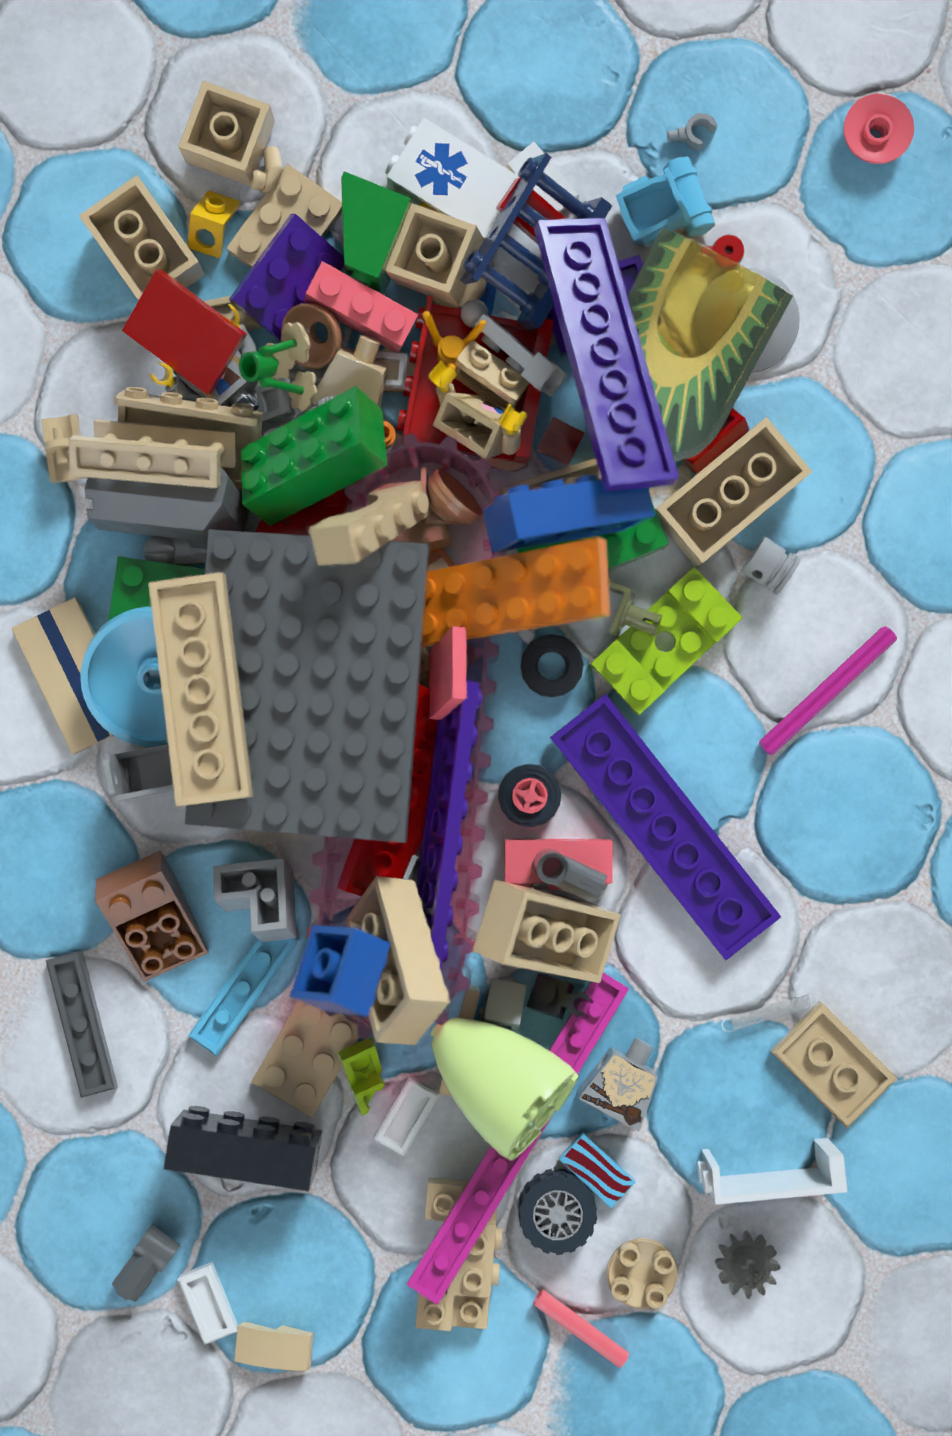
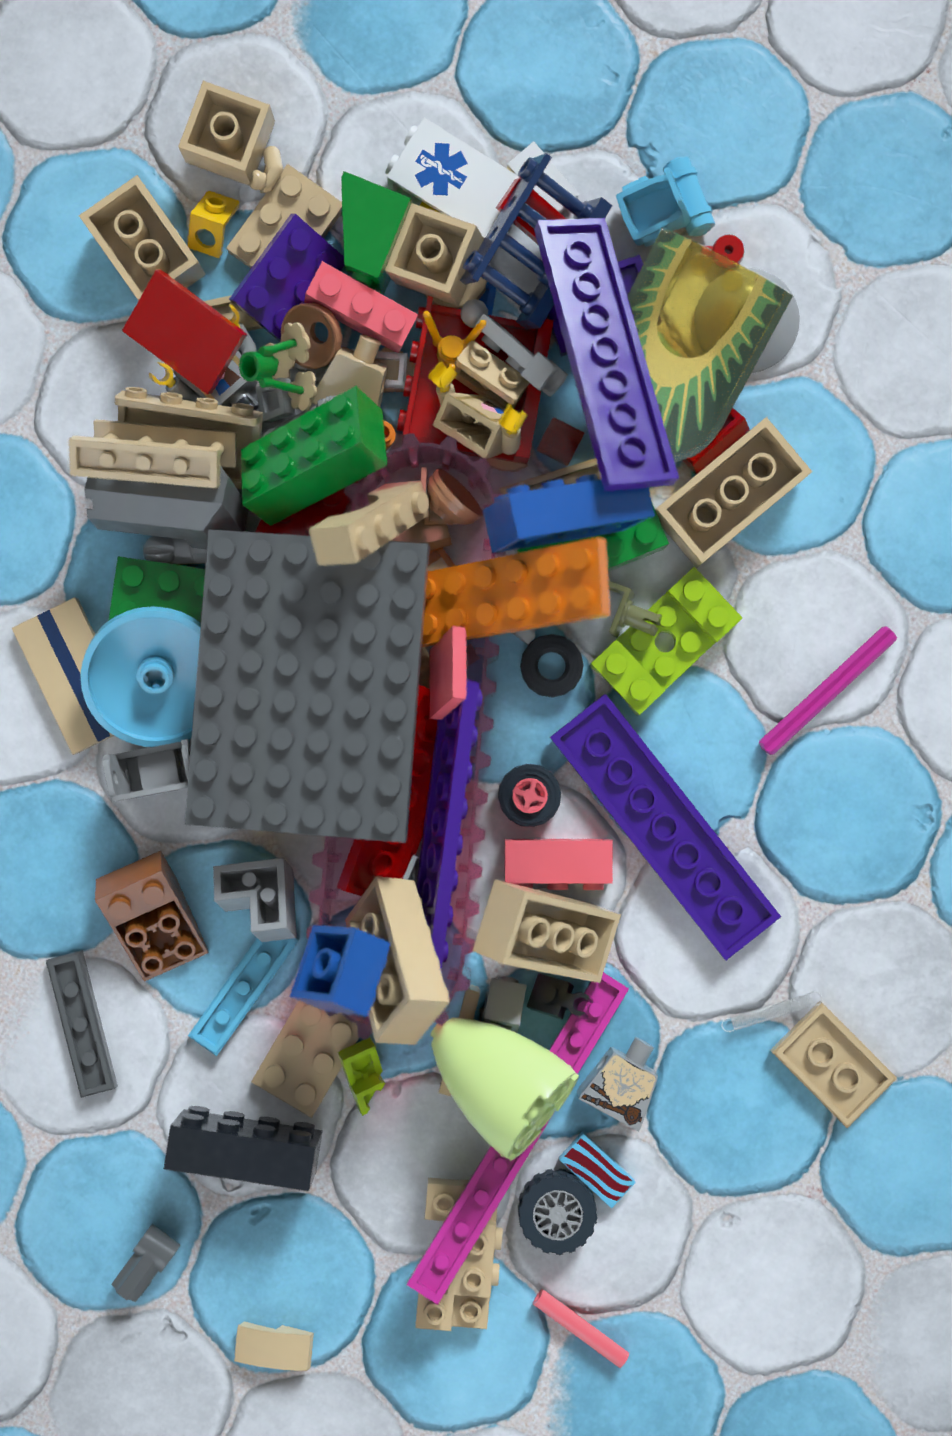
(56, 444): tan hips -> none
(200, 689): tan plate -> none
(208, 1303): white tile -> none
(406, 1115): white tile -> none
(571, 876): dark grey piece -> none
(642, 1273): tan dish -> none
(685, 134): light grey piece -> none
(757, 1272): clear smoke gear -> none
(770, 565): light grey piece -> none
(826, 1178): white panel -> none
(888, 117): coral dish -> none

